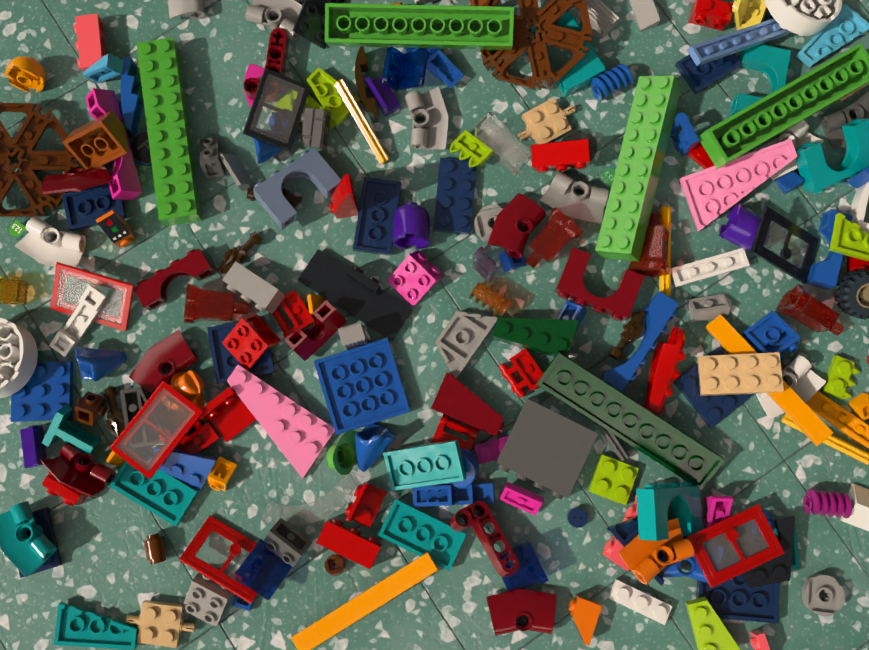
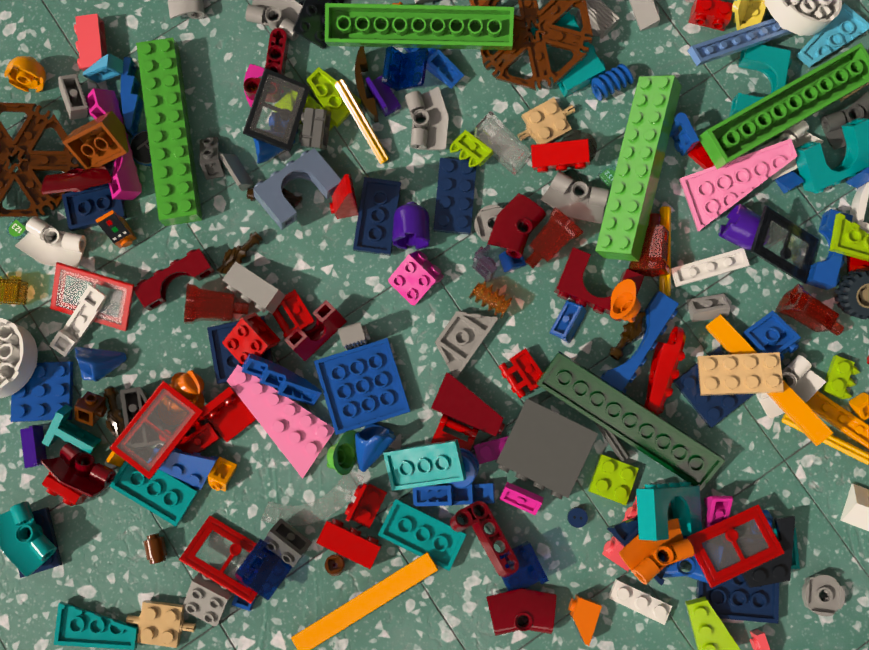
(73, 96): none -> light grey brick
(152, 367): dark red panel -> none
(284, 380): none -> blue slope
(314, 302): light orange slope -> none
(355, 294): black bracket -> none
(537, 335): dark green wedge -> none
(624, 301): none -> orange piece
(706, 74): dark blue plate -> none
(828, 503): magenta piece -> none

